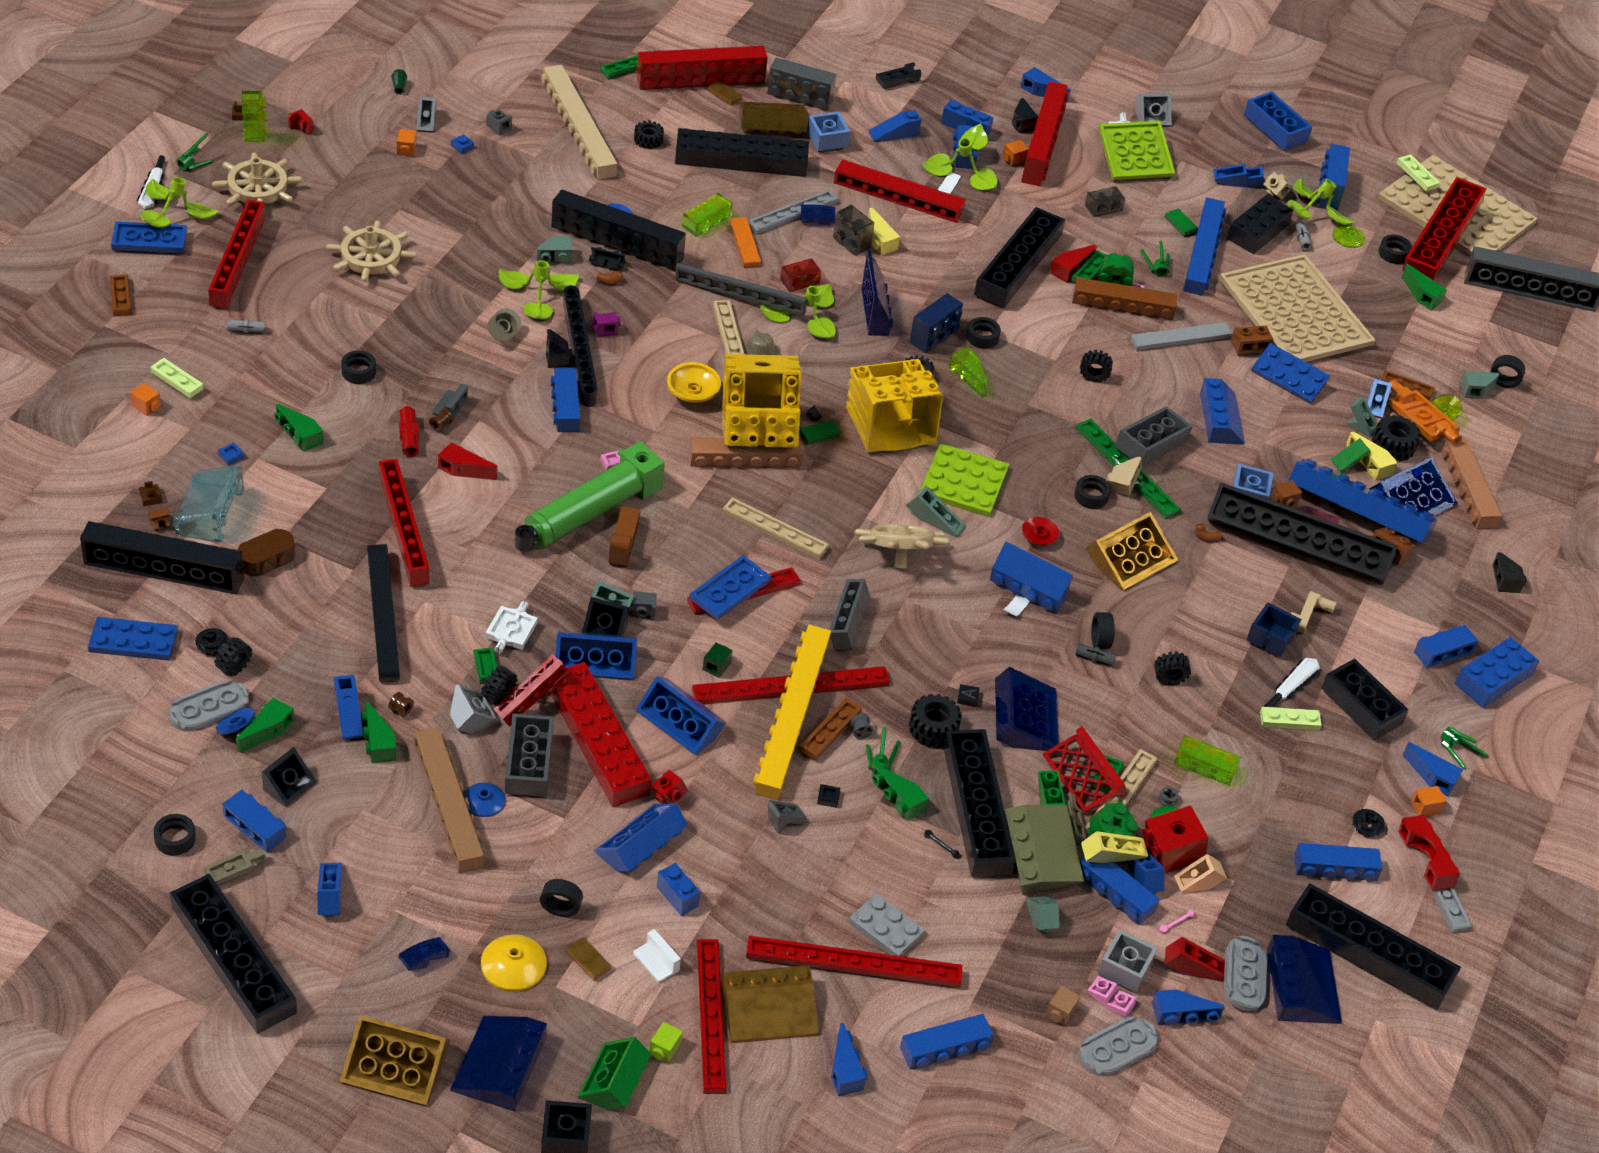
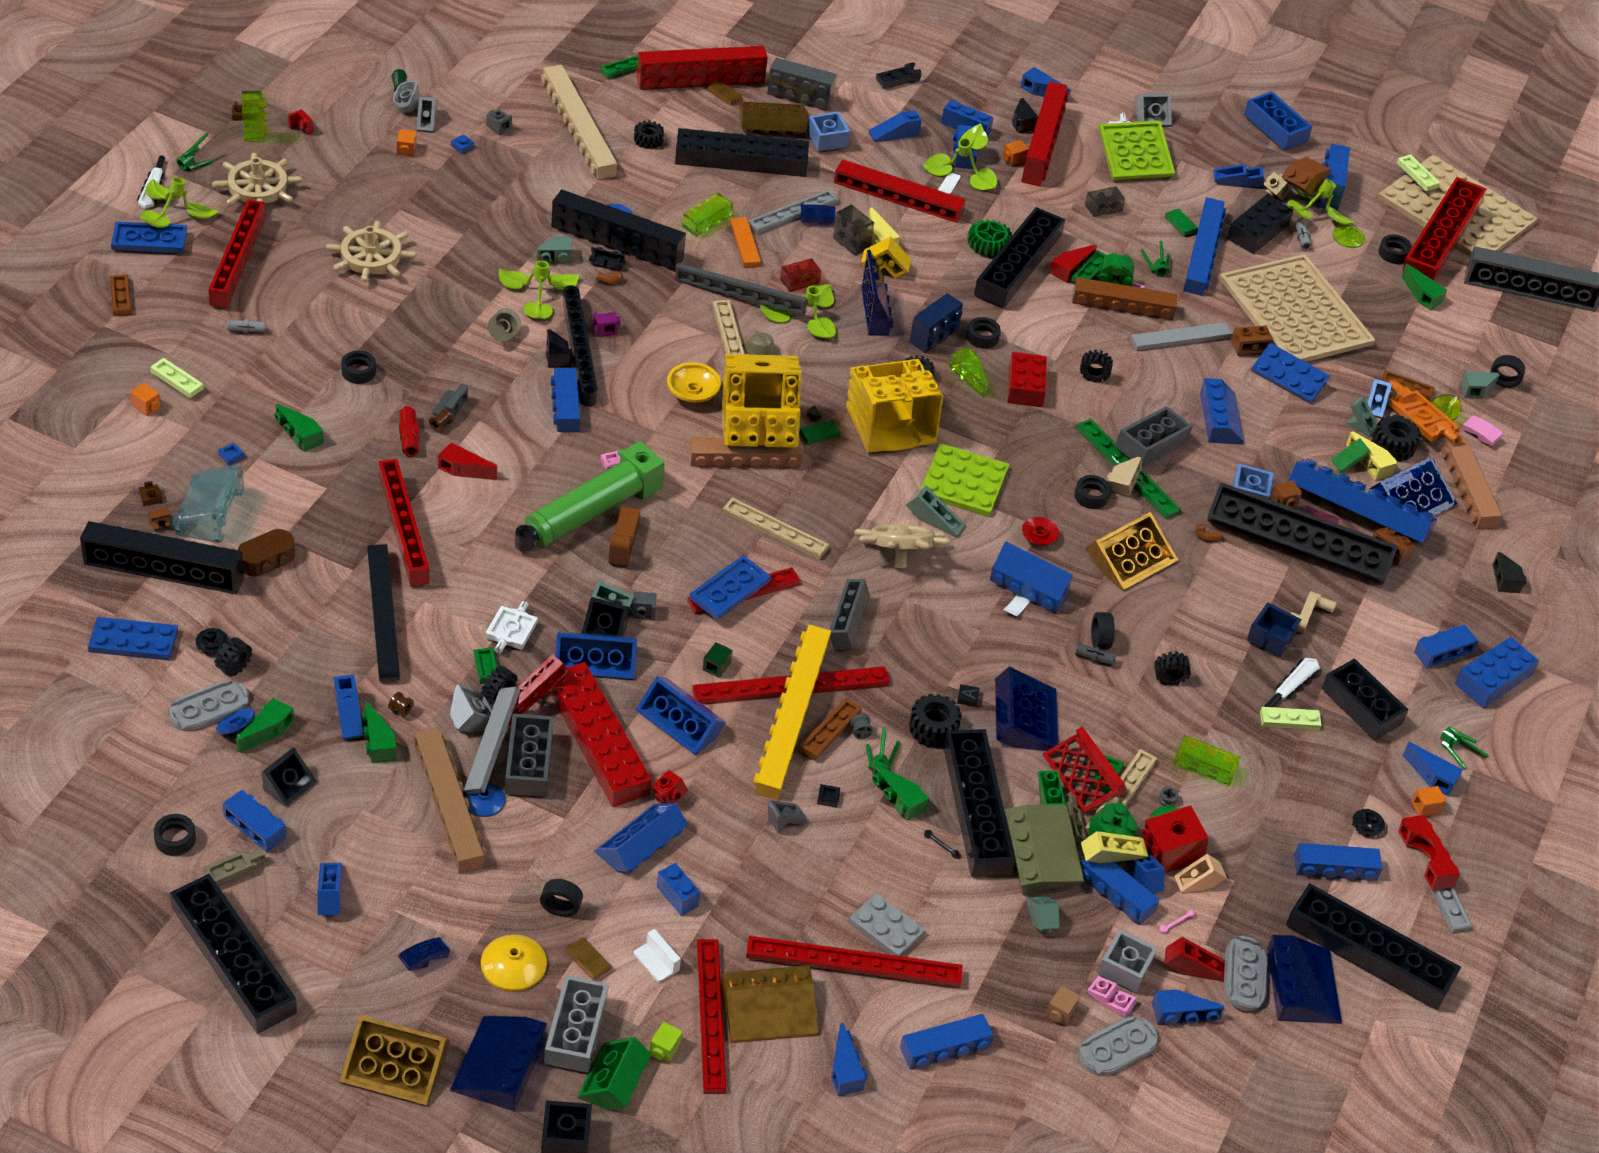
(407, 96): none -> light grey piece
(491, 740): none -> light grey tile
(576, 1024): none -> light grey brick
(889, 256): none -> yellow brick
(988, 237): none -> green gear
(1027, 379): none -> red brick
(1306, 175): none -> dark orange slope
(1484, 430): none -> bright pink slope

